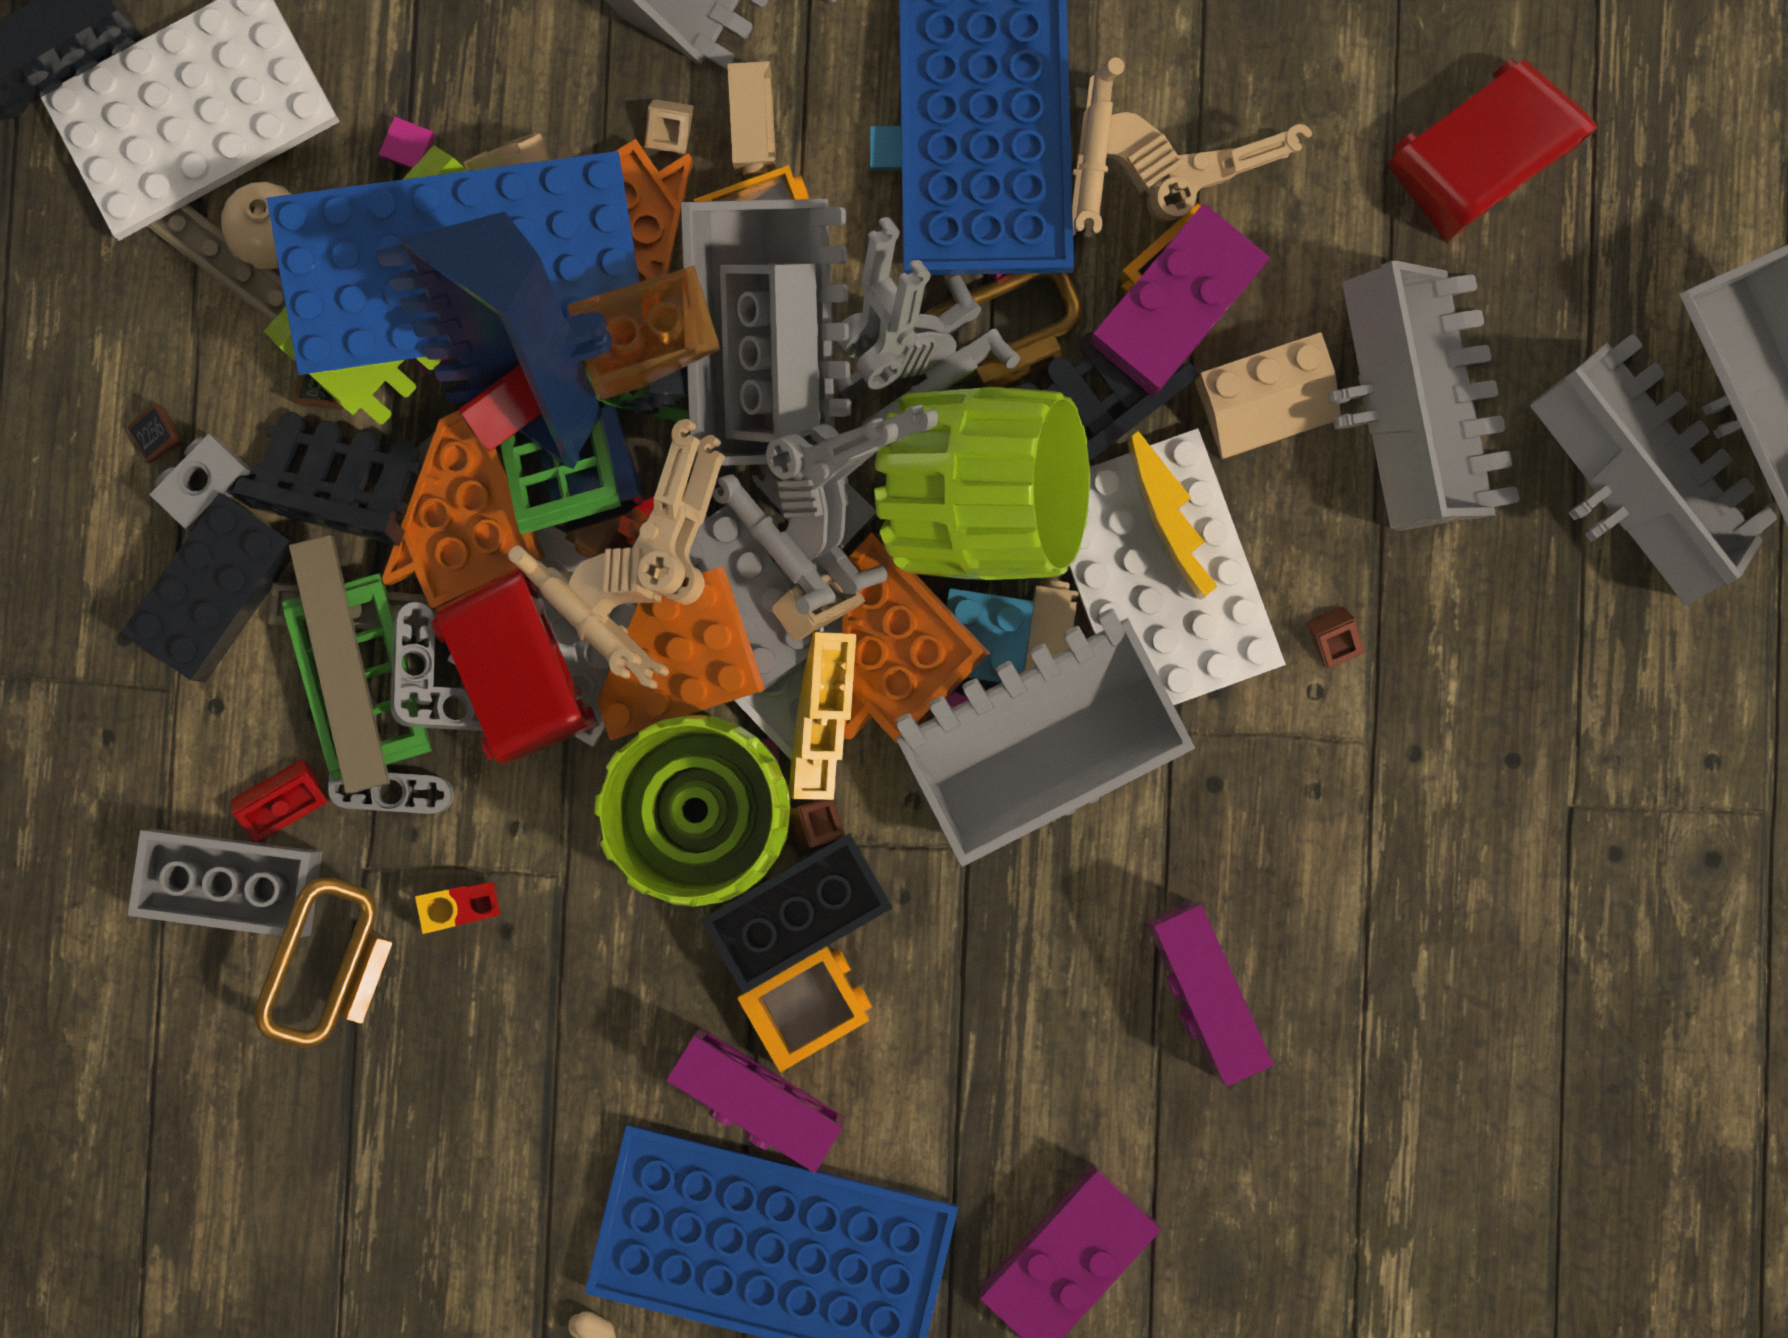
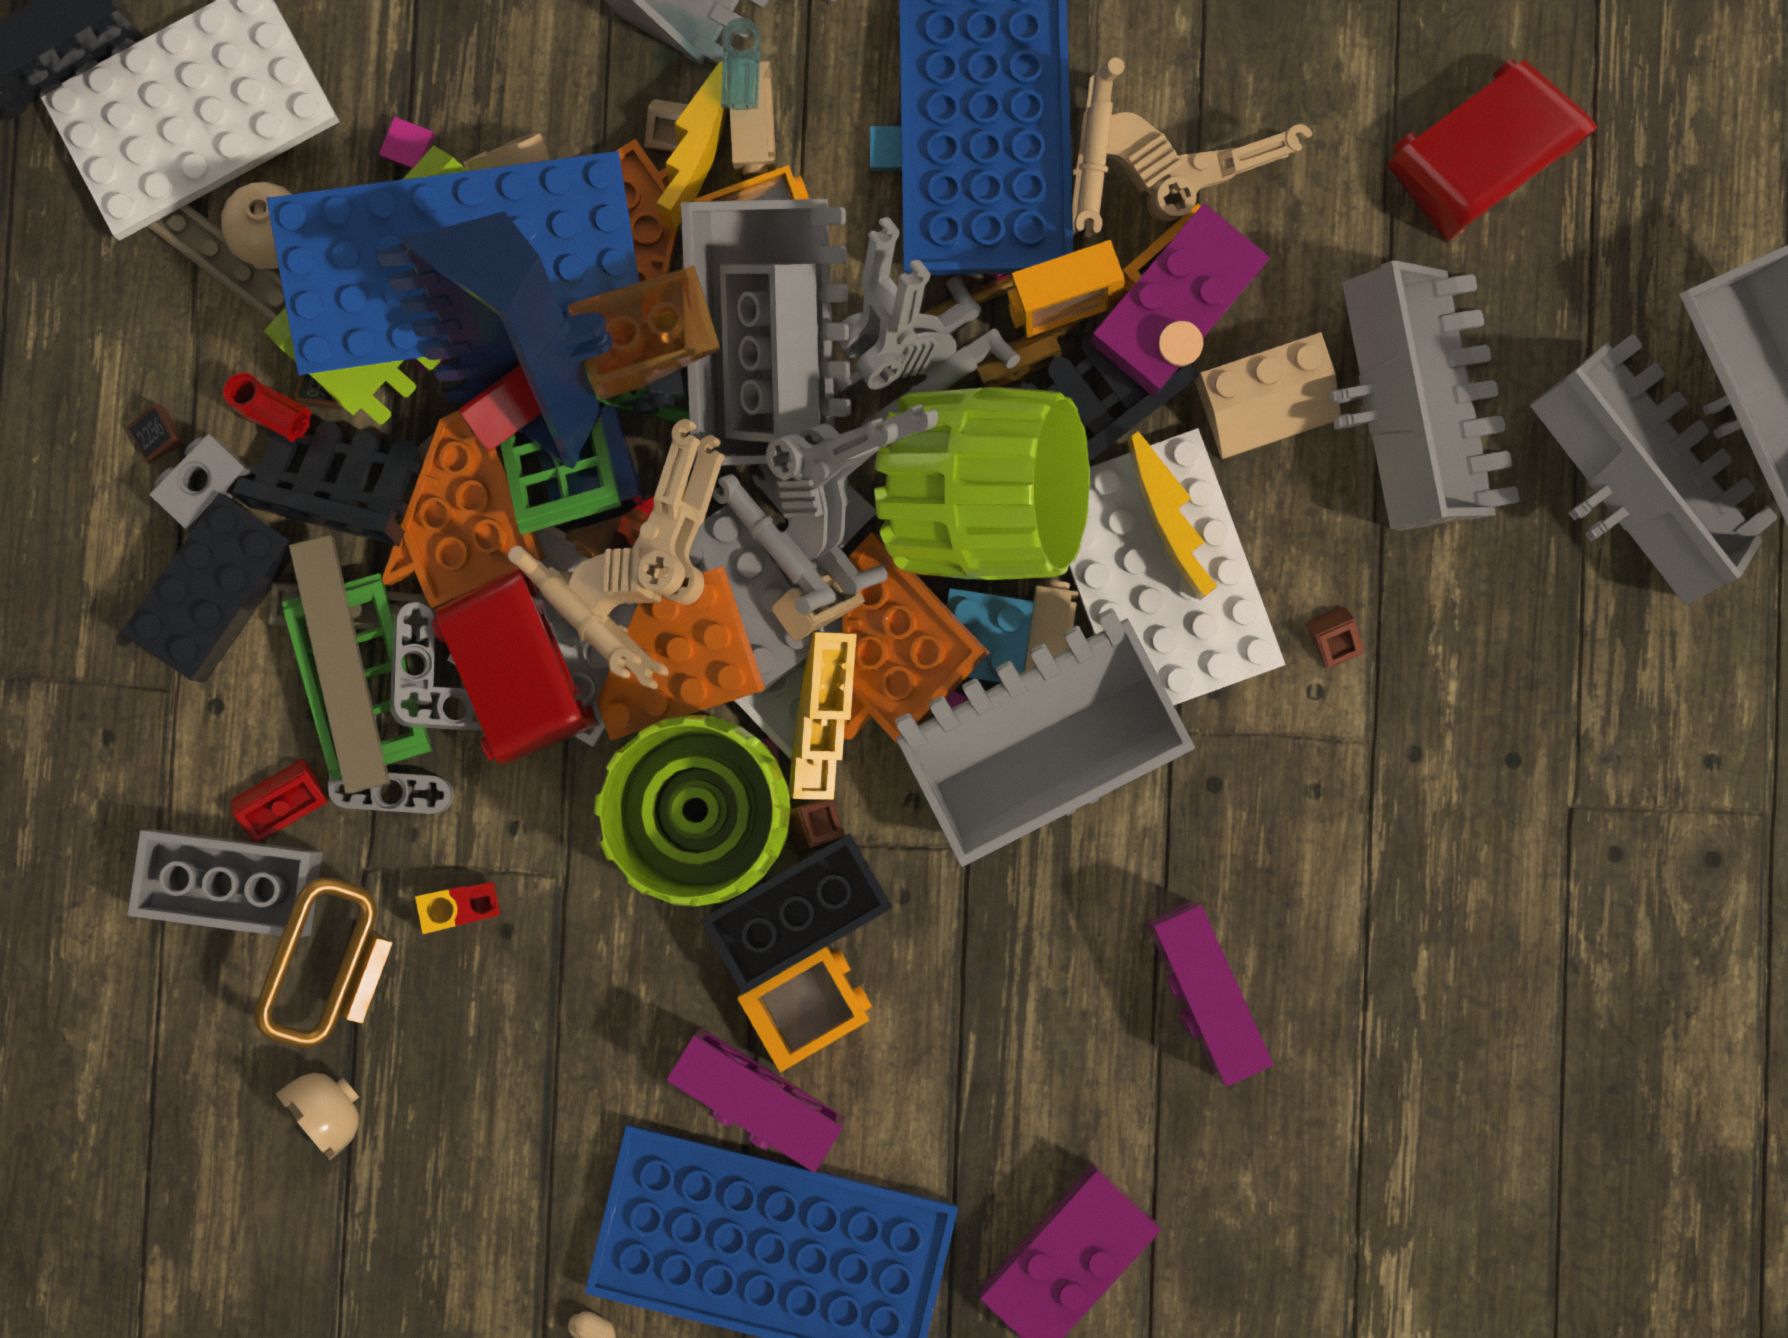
(266, 406): none -> red piece
(323, 1110): none -> tan cylinder
(698, 138): none -> yellow slope
(741, 68): none -> clear light blue piece
(1066, 289): none -> light orange window
(1180, 343): none -> light nougat tile

